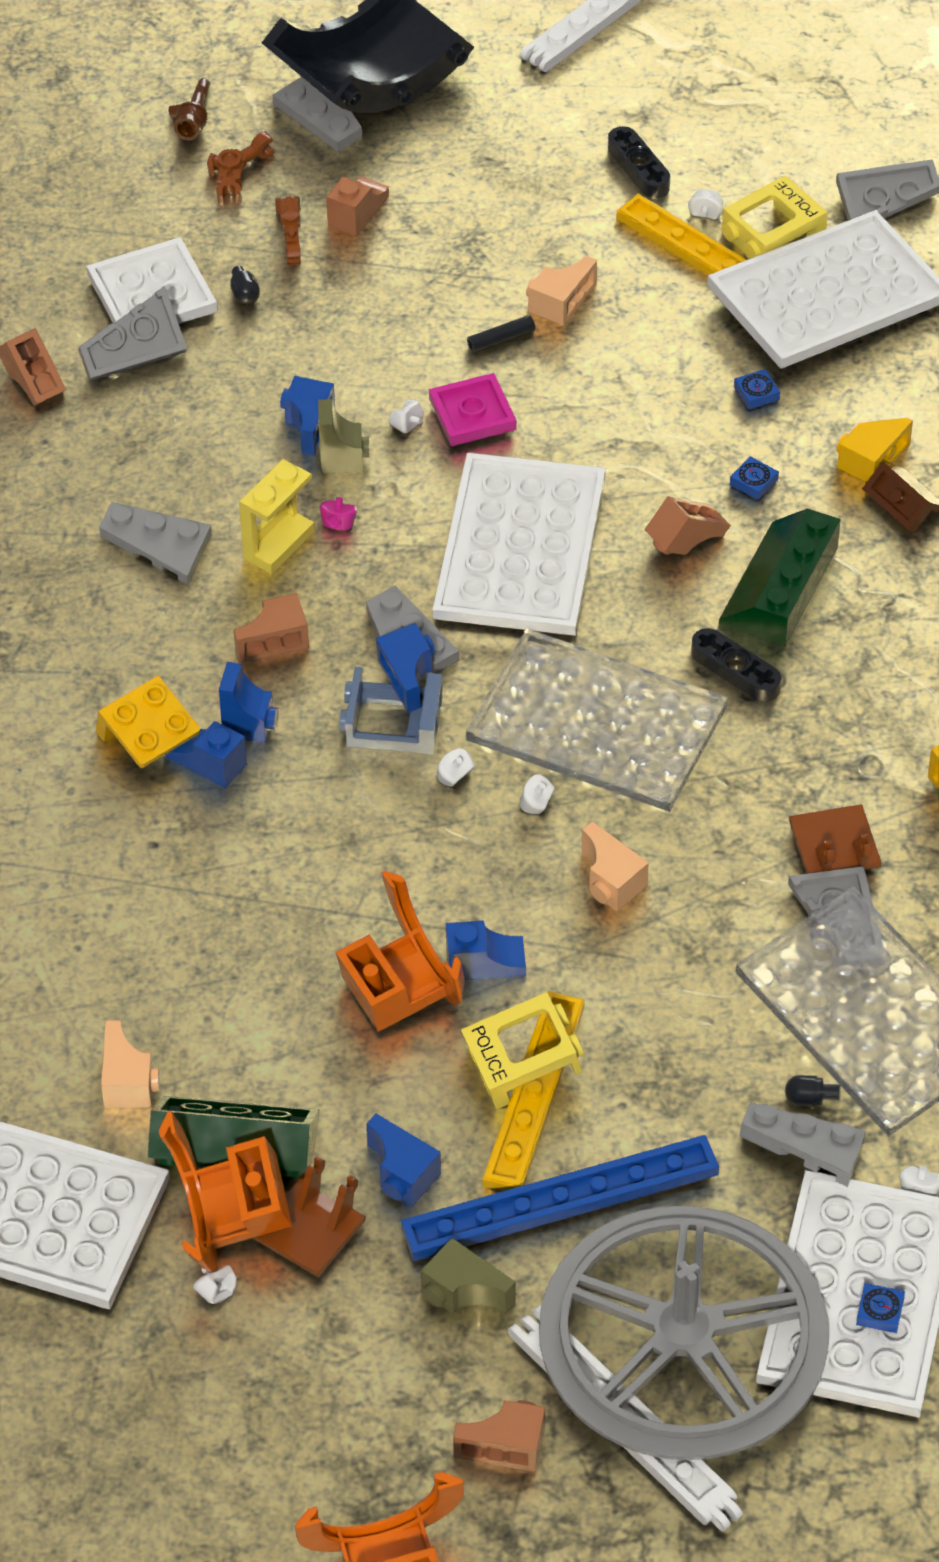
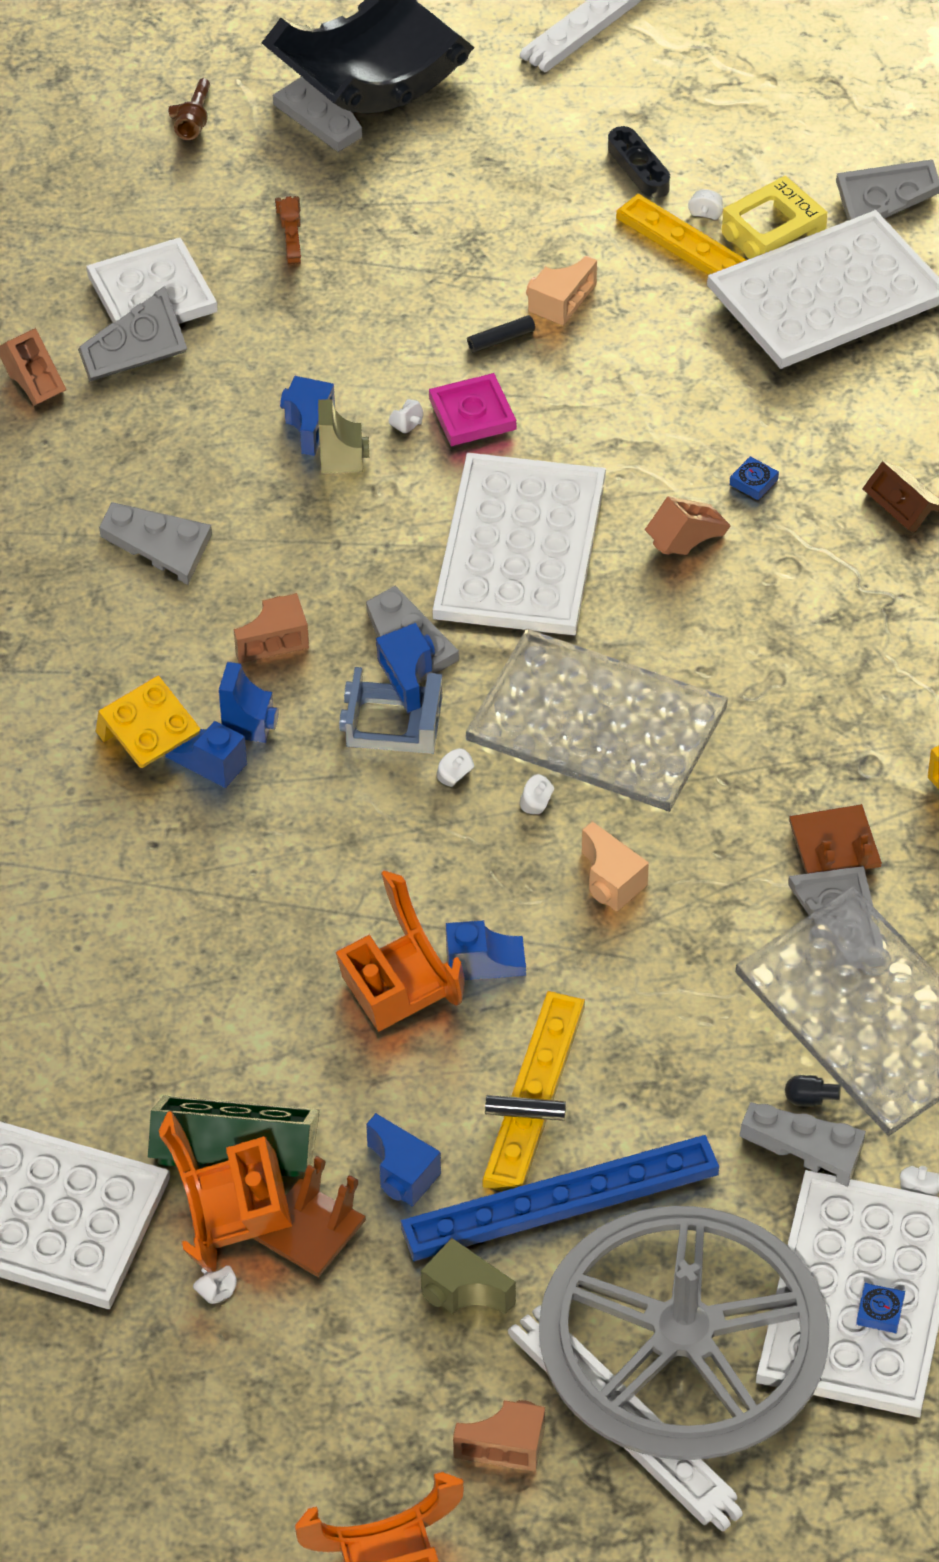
(126, 1072): light nougat arch -> none
(232, 162): dark orange piece -> none
(244, 286): black cylinder -> none
(282, 526): light yellow window -> none
(338, 515): dark pink piece -> none
(354, 203): nougat arch -> none
(493, 1062): light yellow window -> none
(525, 1107): none -> black piece
(740, 678): black beam -> none
(757, 389): blue tile -> none
(783, 576): dark green slope -> none
(871, 444): yellow slope -> none

